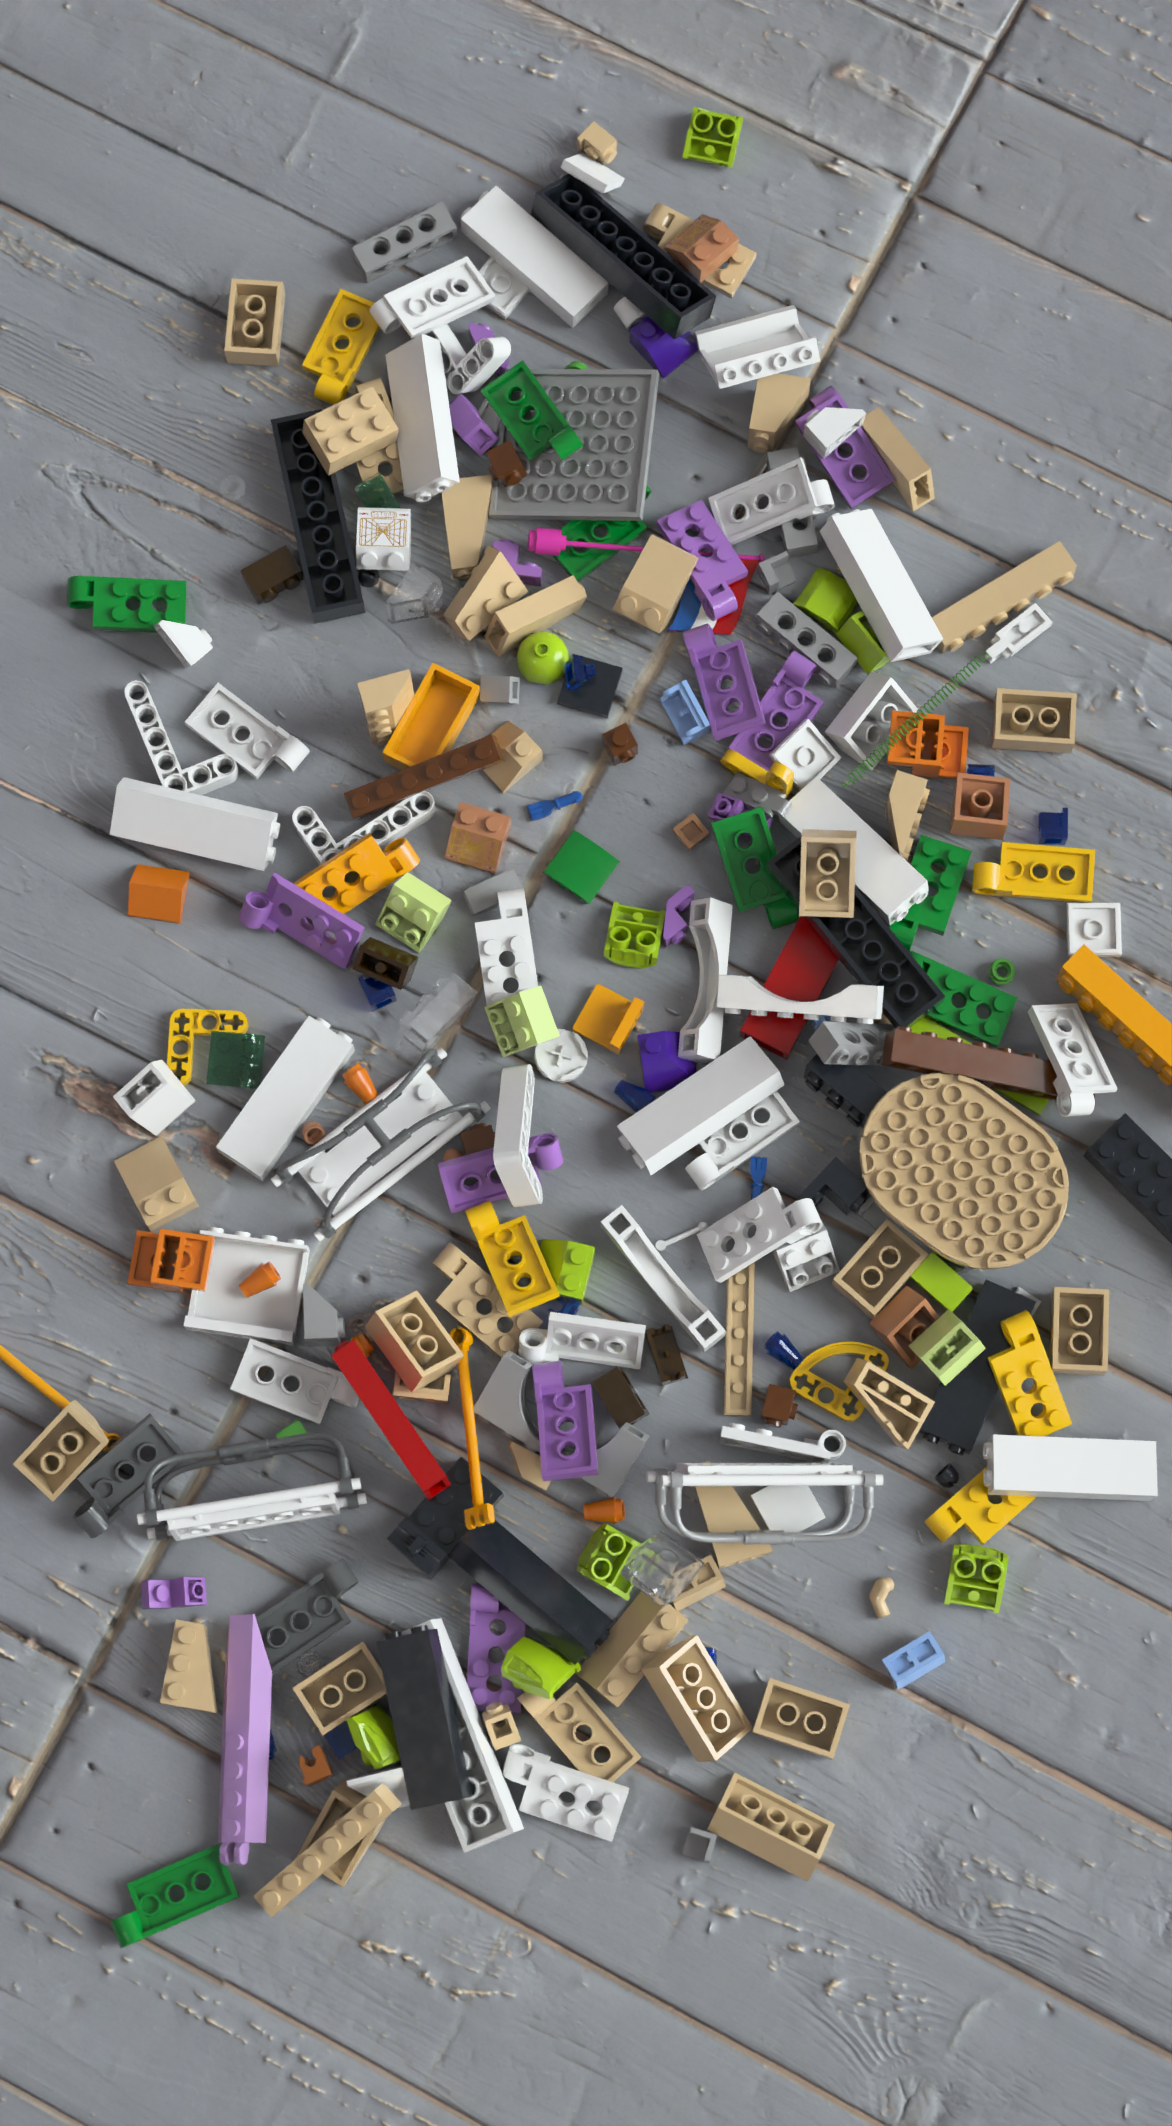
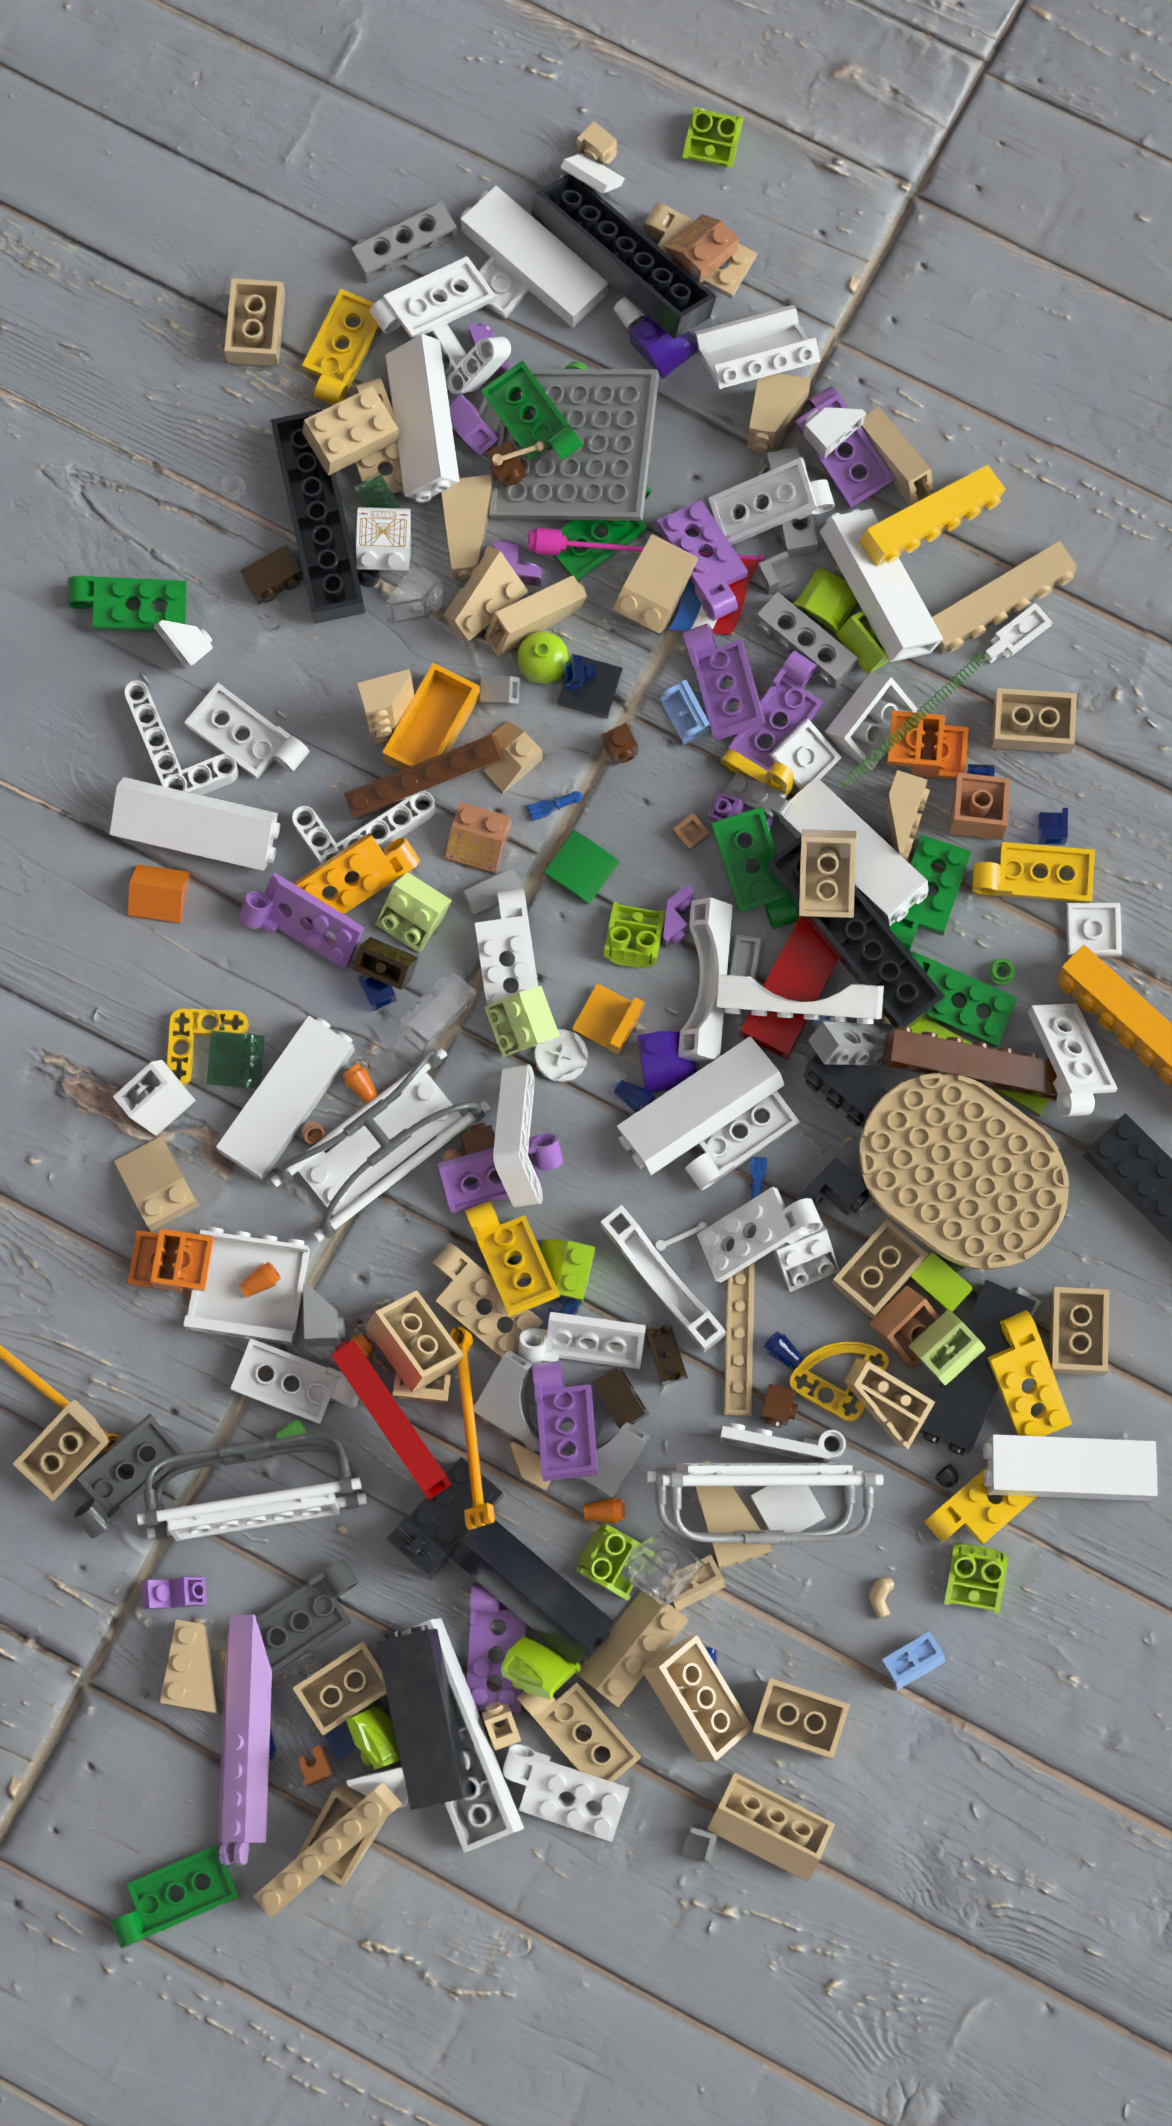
(497, 459): none -> tan hinge
(745, 956): none -> light grey tile
(932, 515): none -> yellow brick

